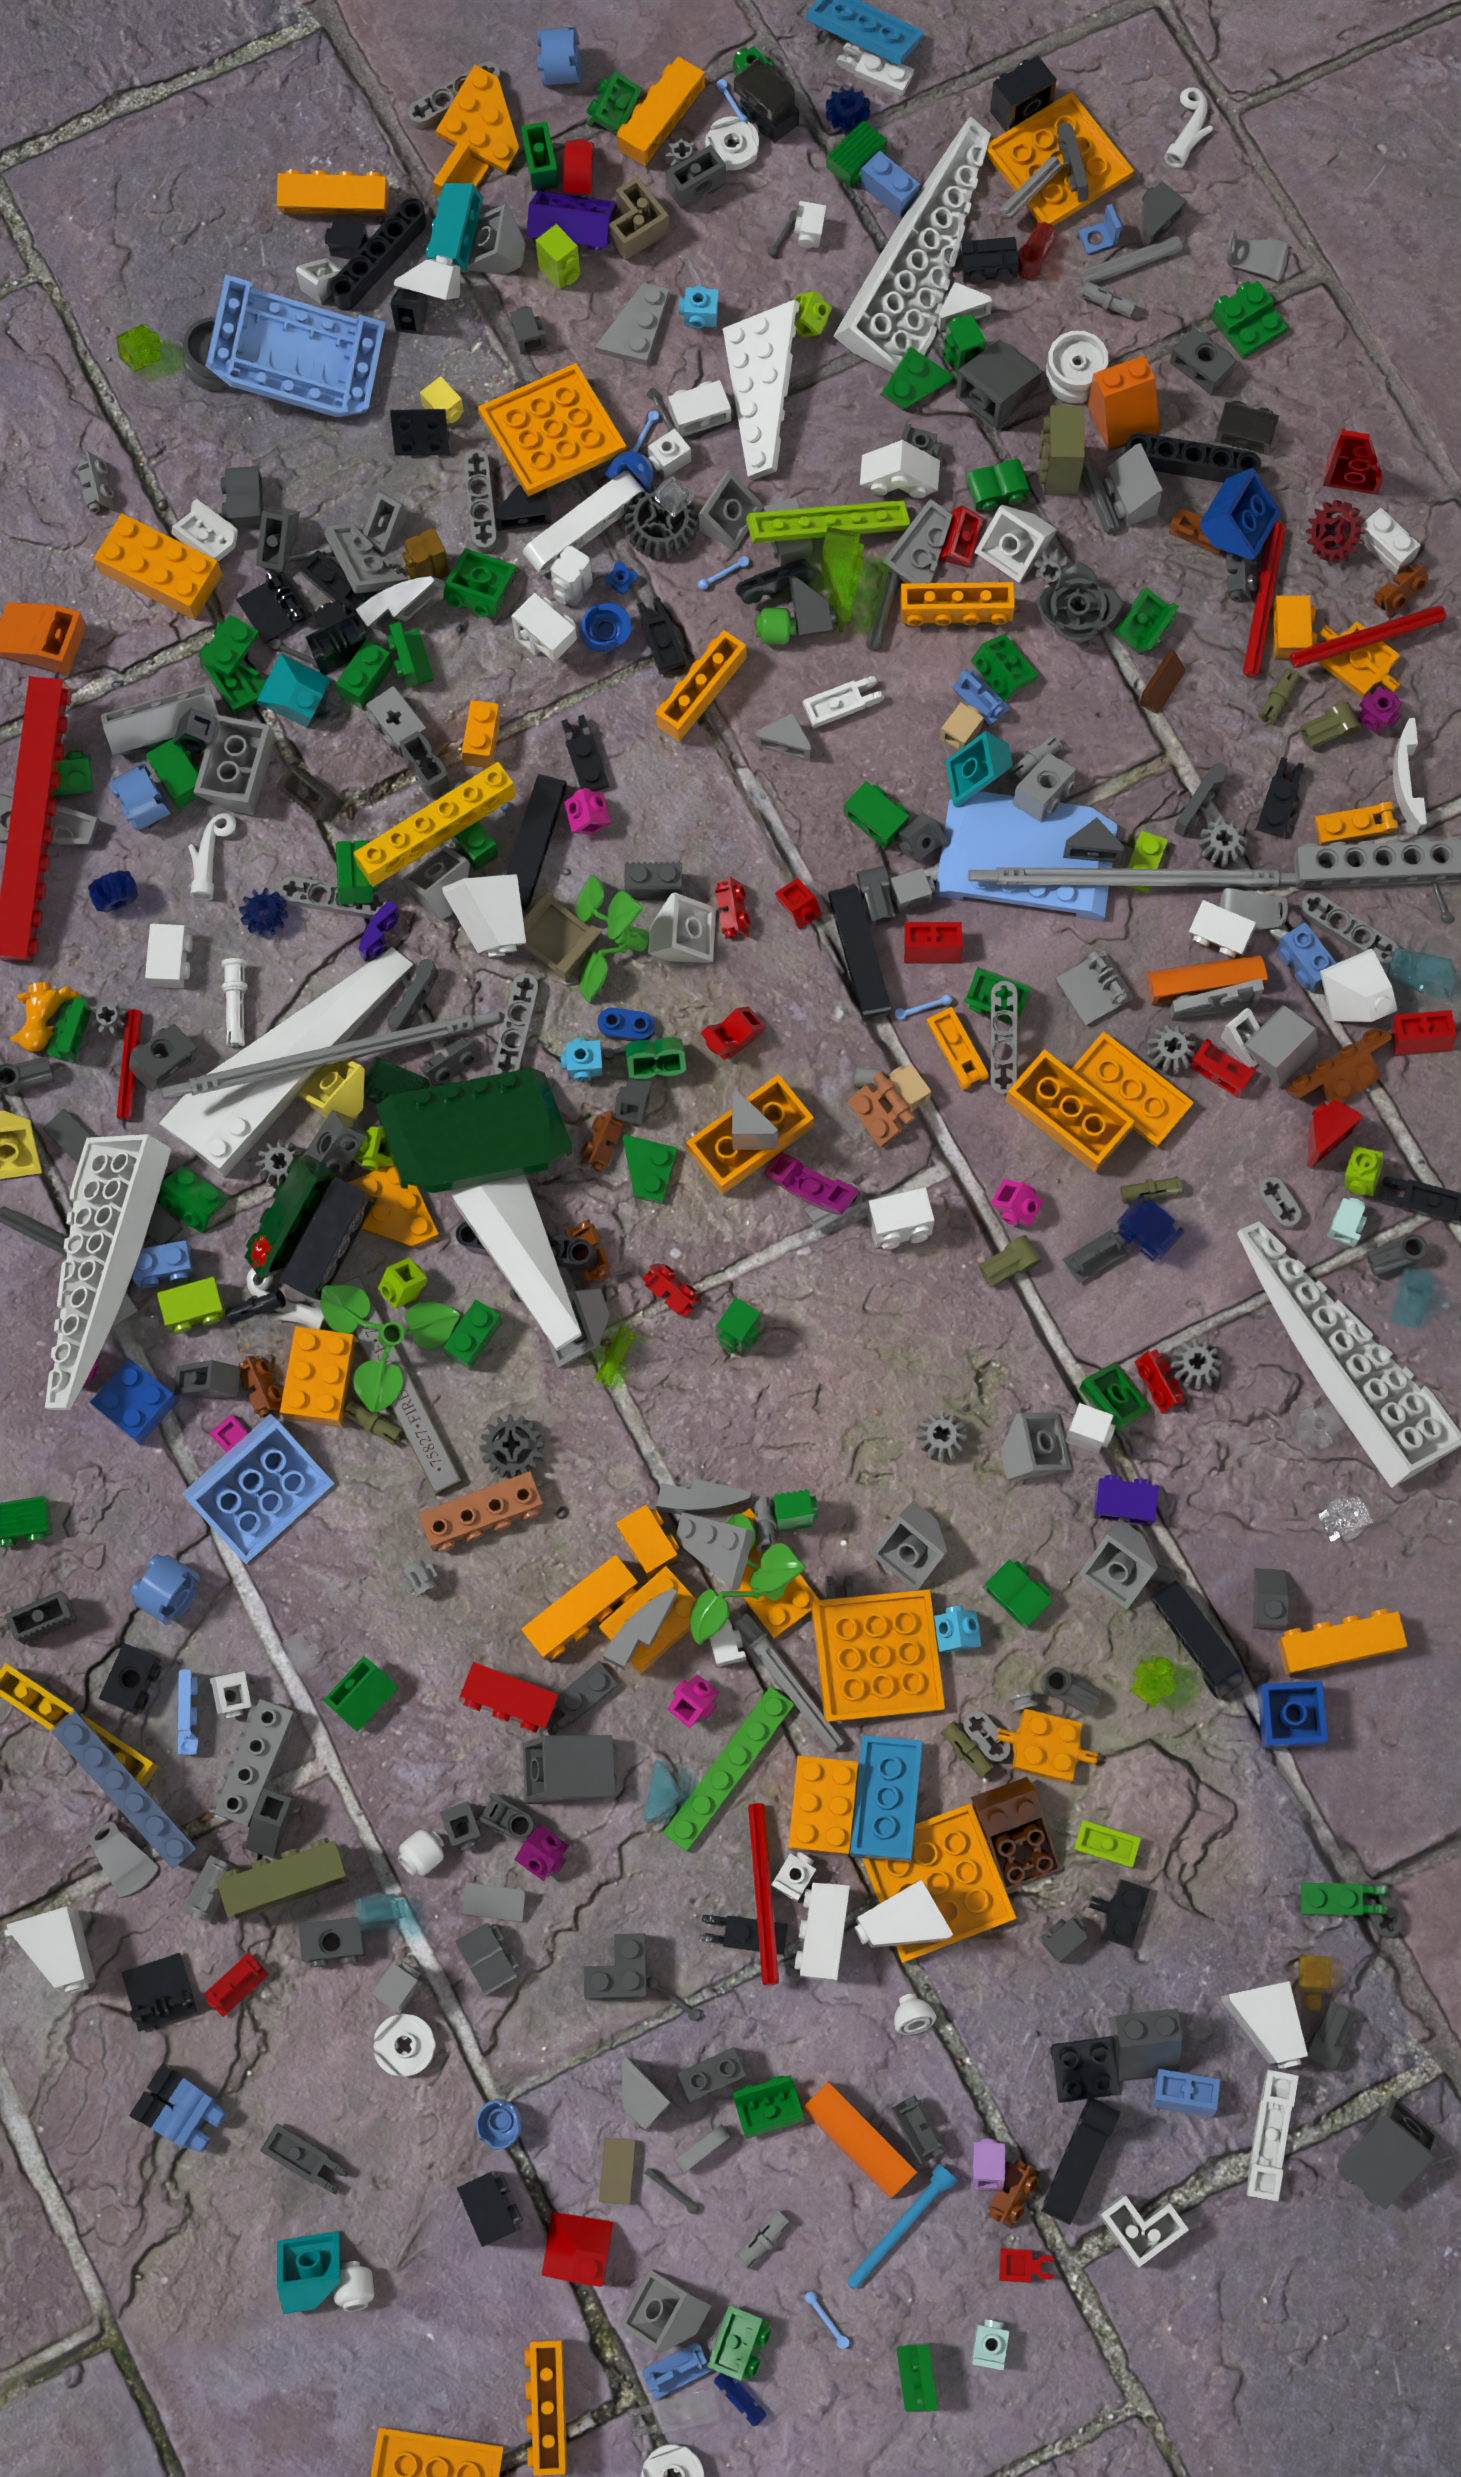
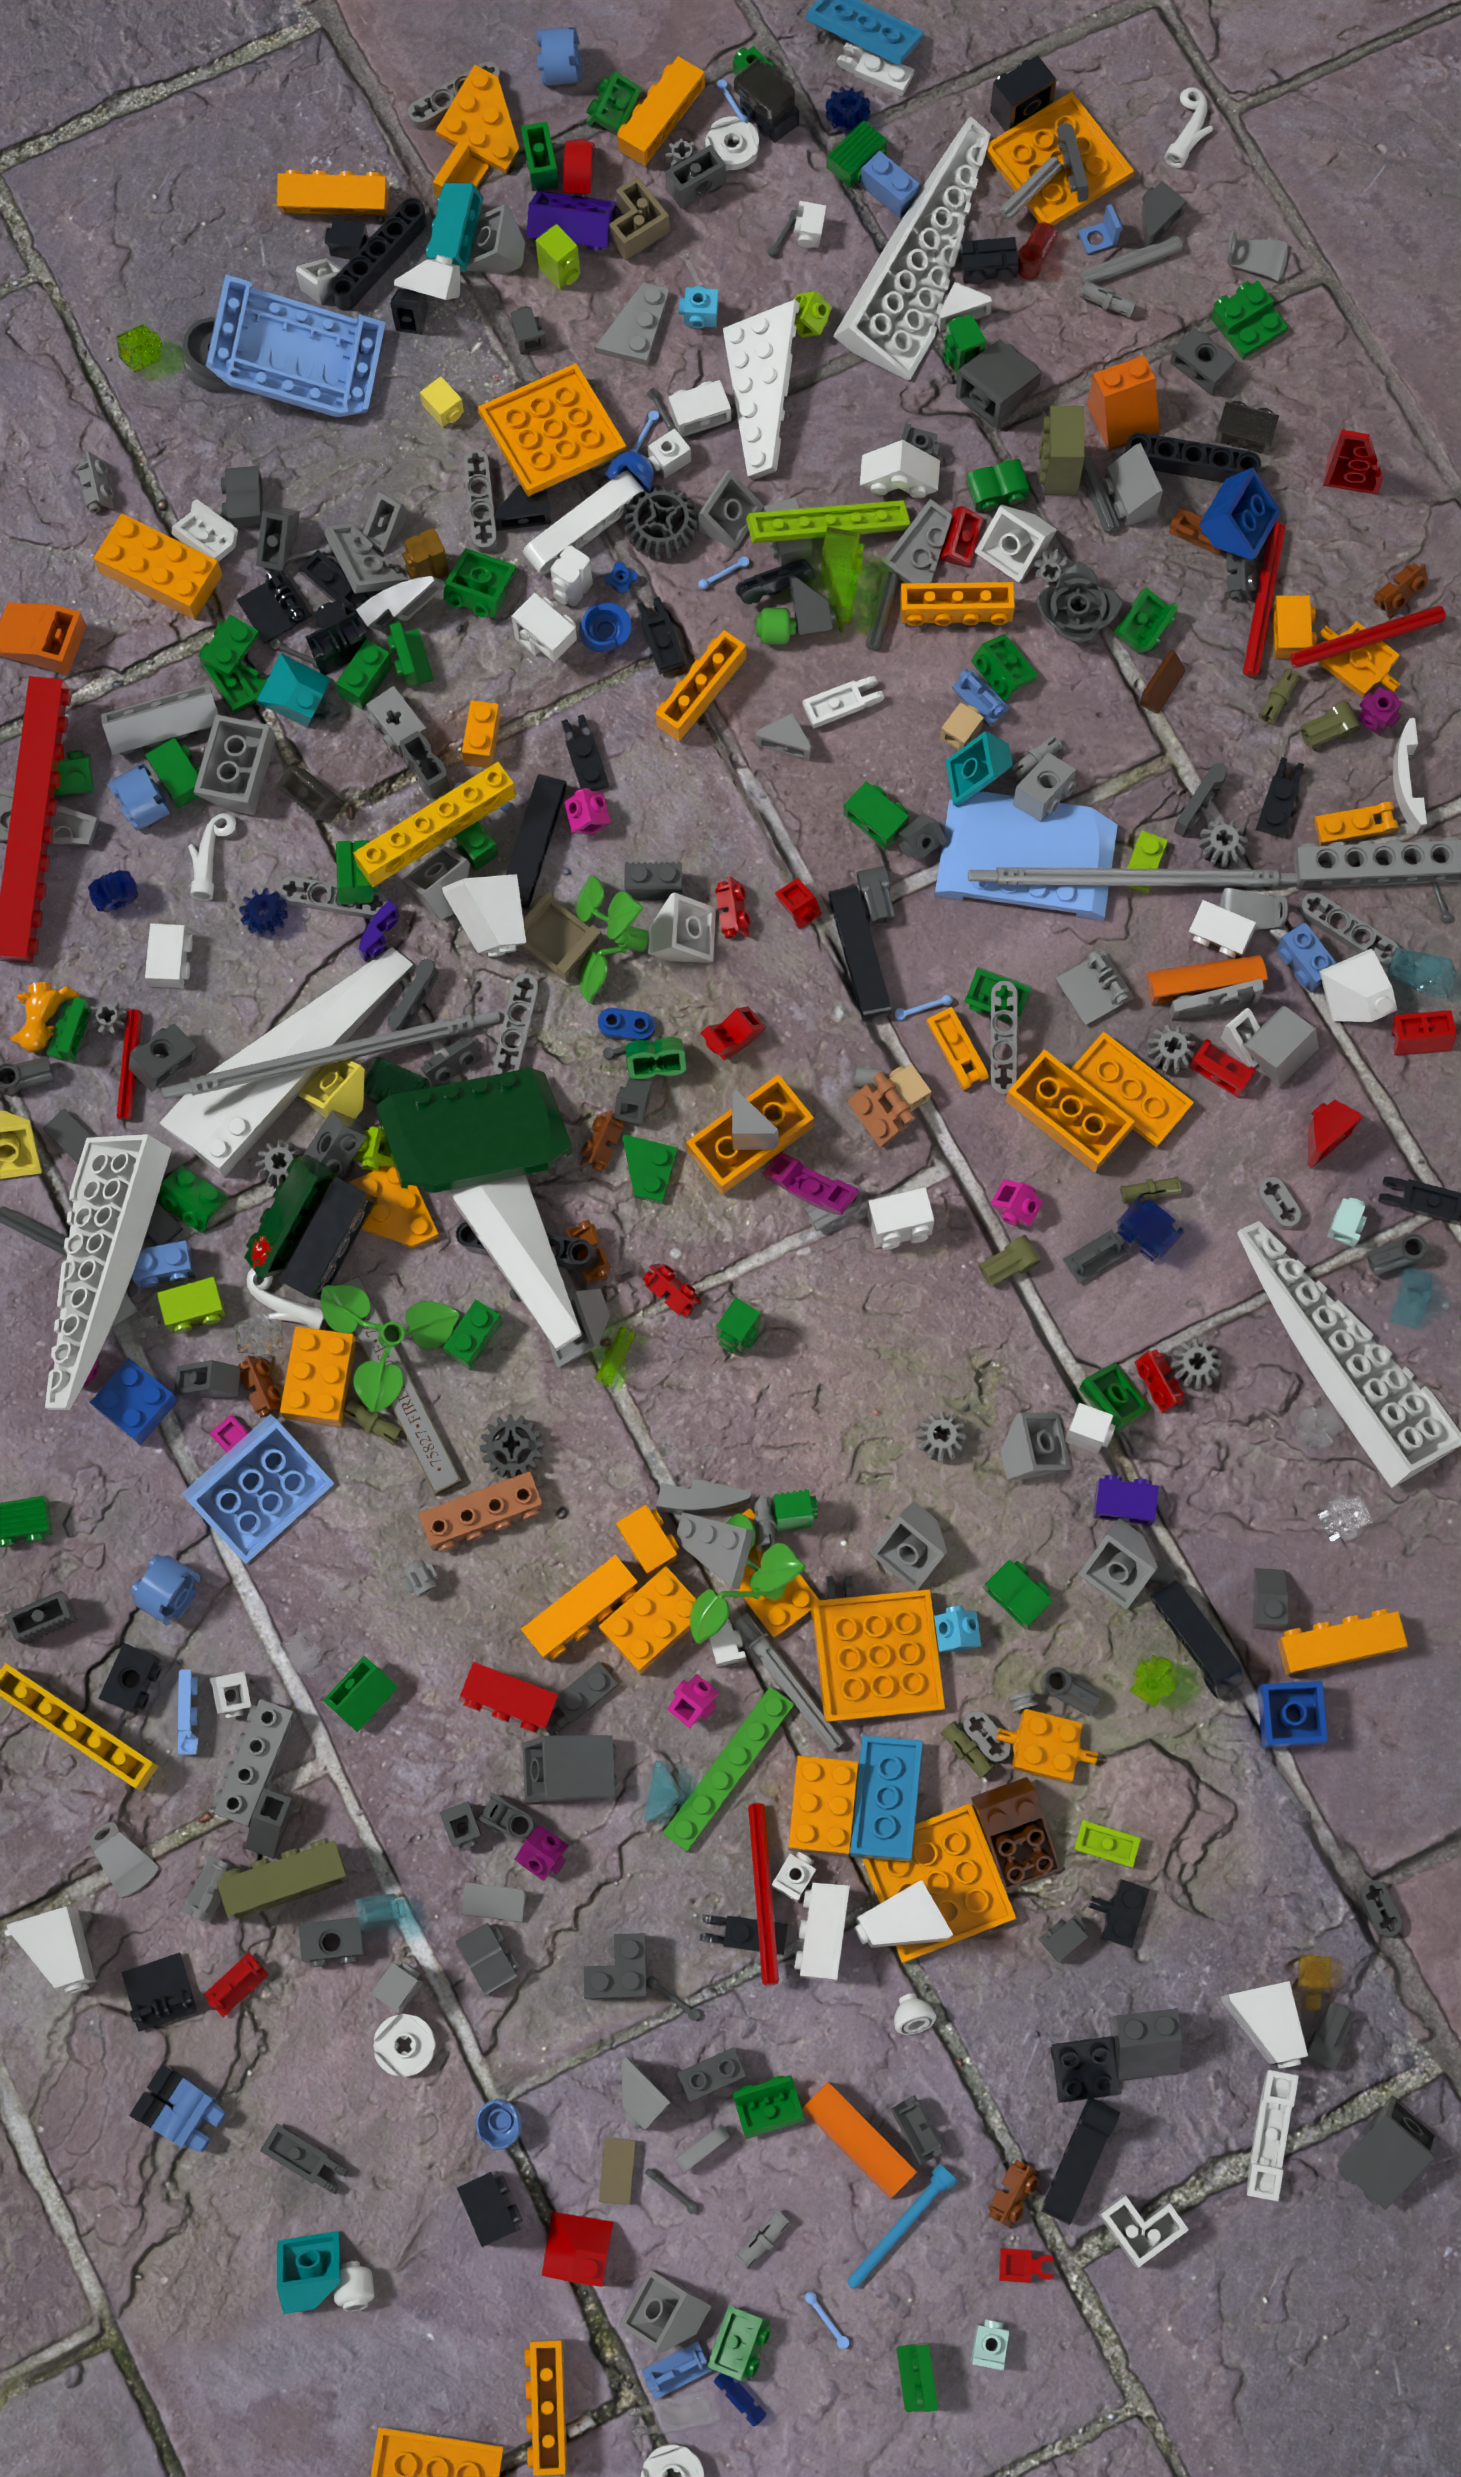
(123, 1788): sand blue arch -> none
(195, 731): black brick -> none
(234, 989): white pin -> none
(271, 1302): black pin -> none
(402, 1283): lime brick -> none
(420, 432): black hinge -> none
(421, 1852): white head -> none
(582, 1059): medium azure brick -> none
(640, 1629): light grey slope -> none
(673, 495): clear brick -> none
(911, 890): light grey brick -> none
(914, 379): green wing -> none
(933, 942): red hinge -> none
(988, 2165): lavender brick -> none
(1072, 365): white wheel -> none
(1094, 843): dark grey slope -> none
(1185, 2093): medium blue hinge -> none
(1331, 531): dark red gear -> none
(1340, 1899): green hinge -> none
(1344, 1073): dark orange bracket -> none
(1363, 1171): lime brick -> none
(1389, 541): white brick -> none

